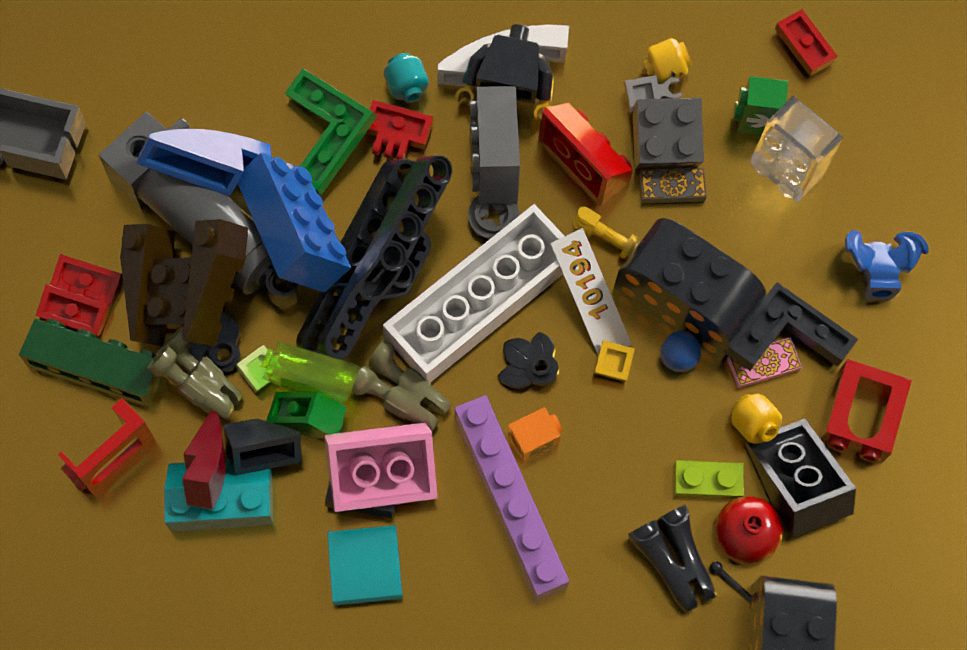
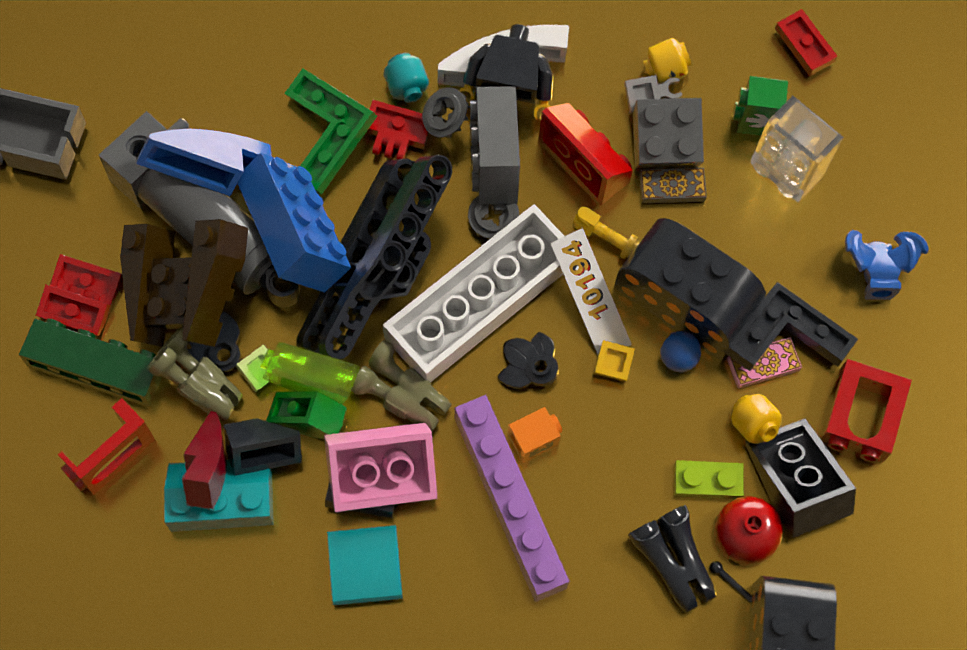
(437, 106): none -> dark grey gear

